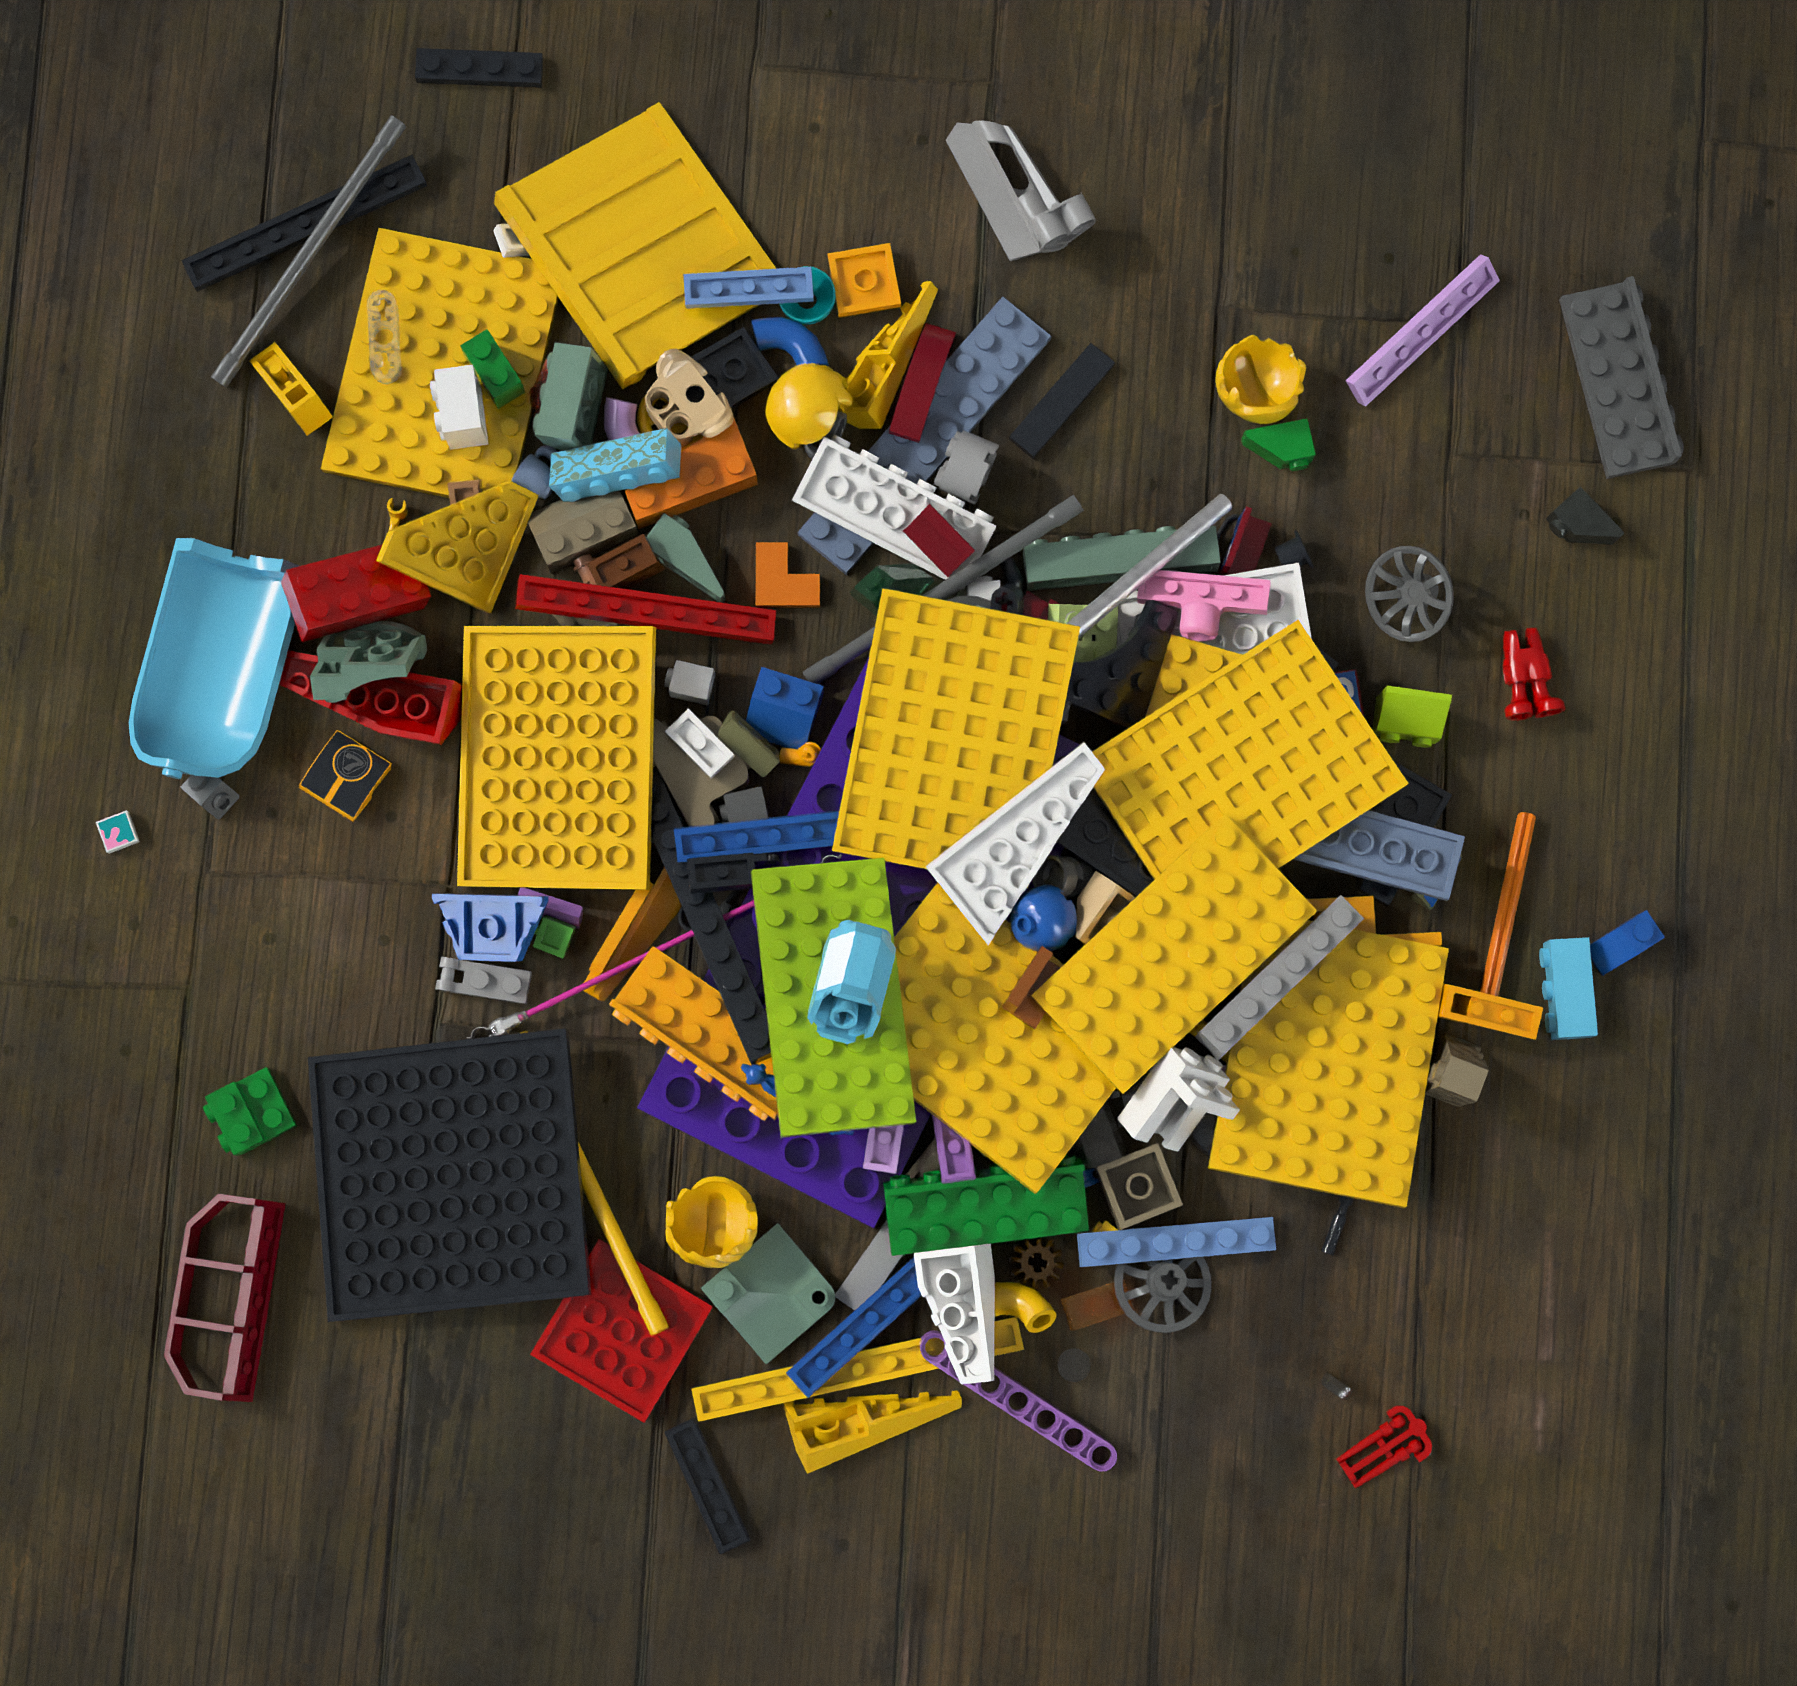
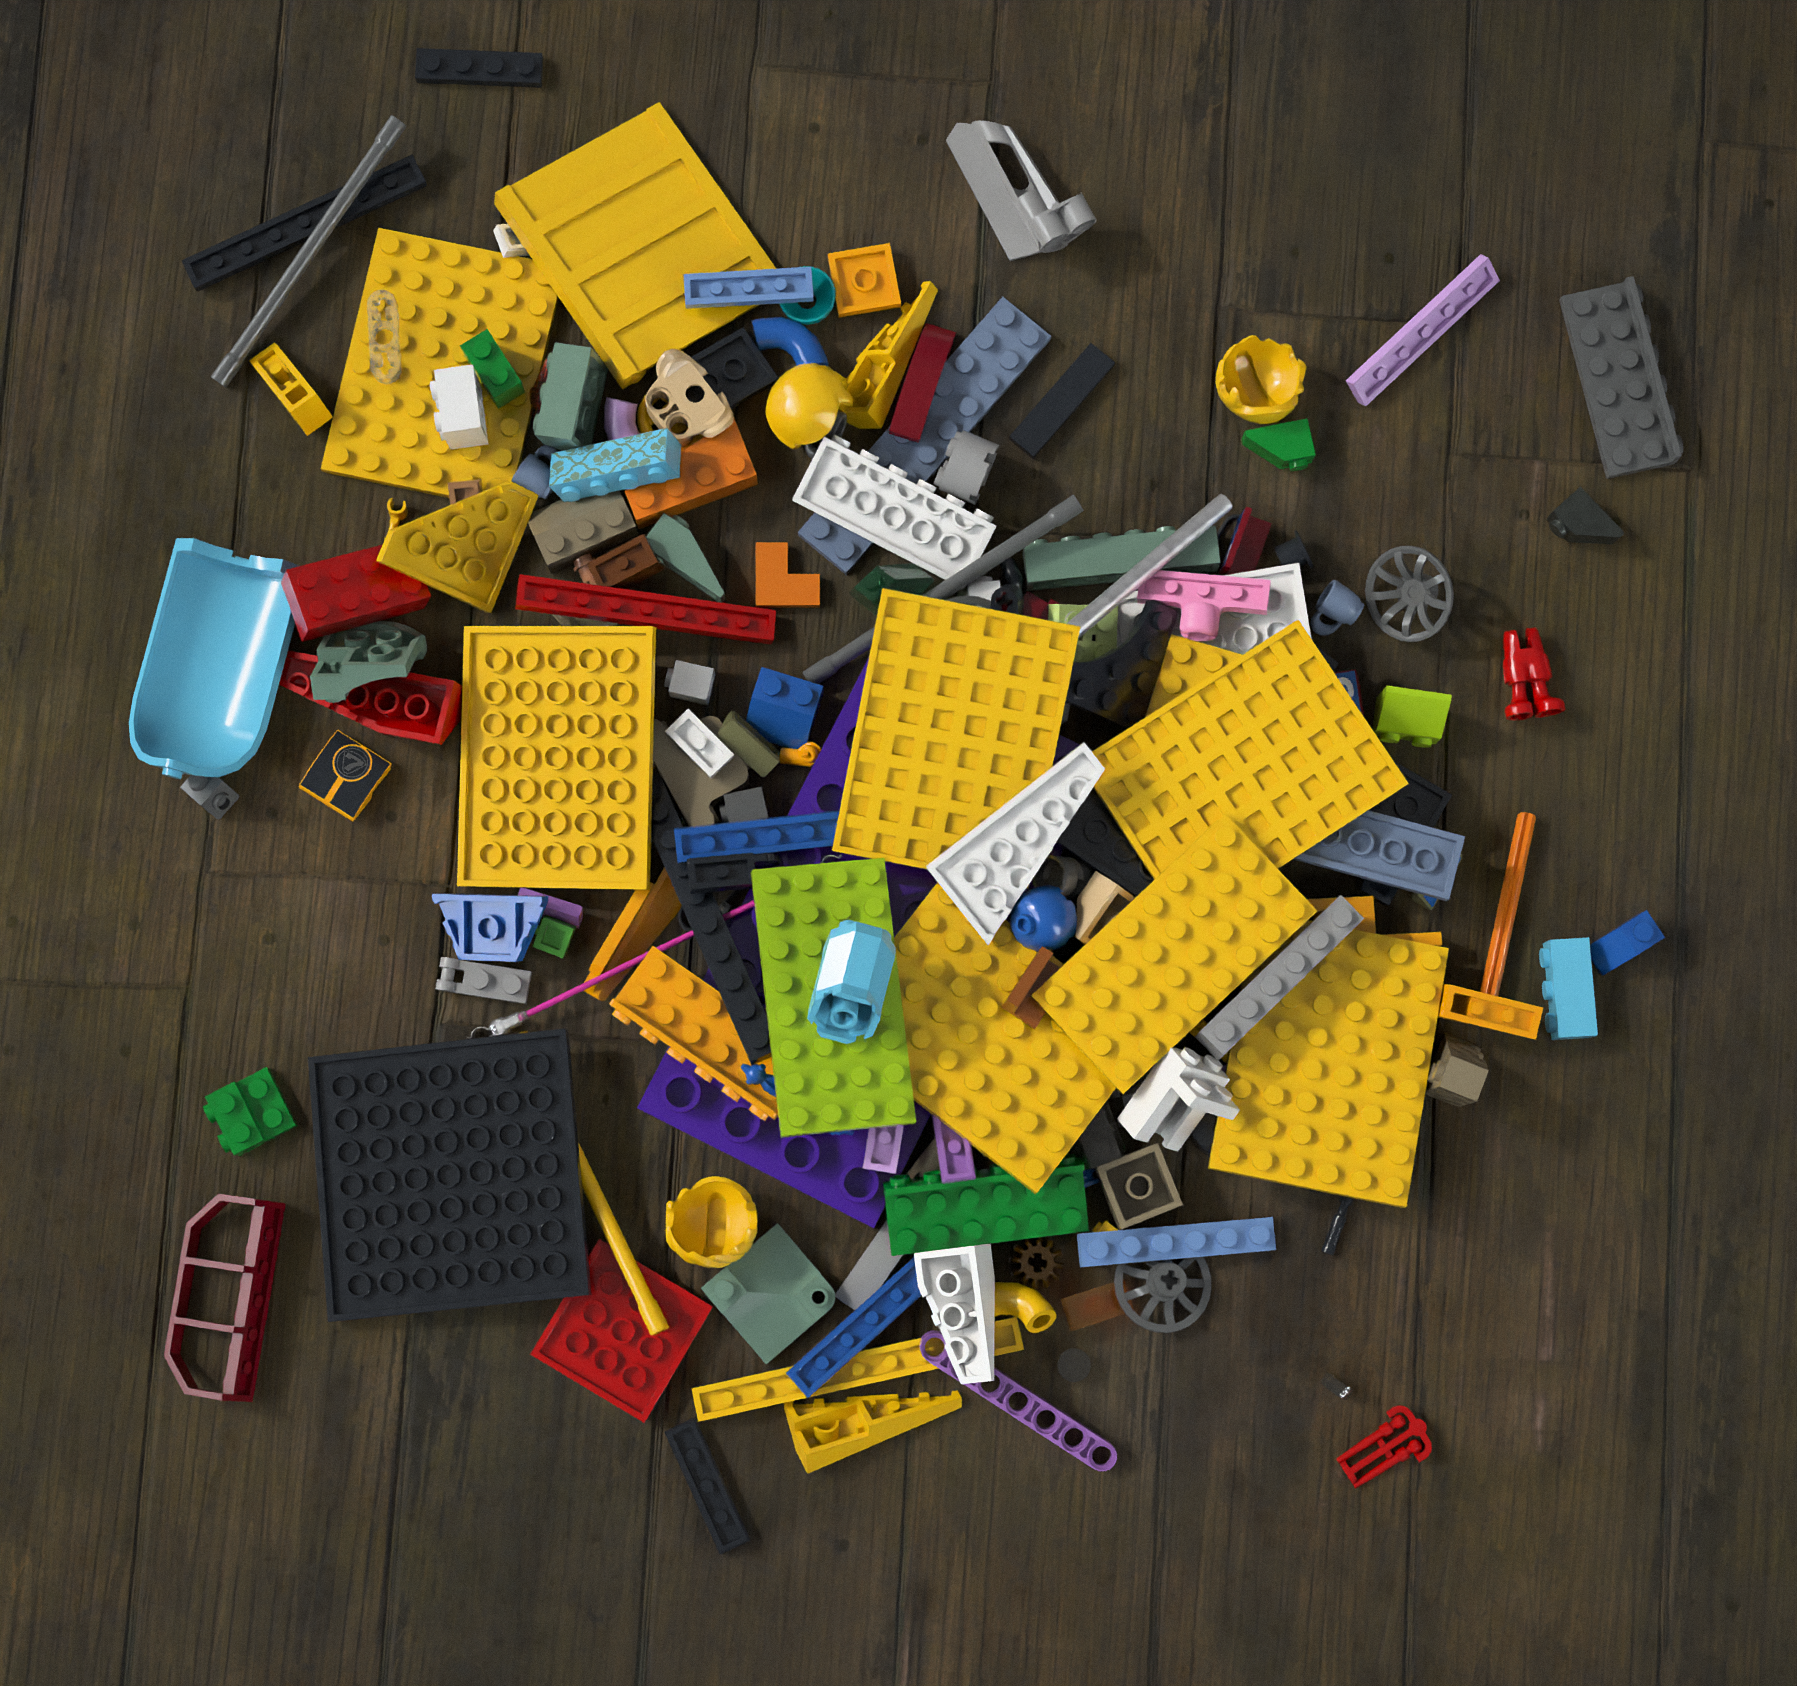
(117, 832): tile -> none
(938, 540): dark red panel -> none
(1339, 605): none -> sand blue piece

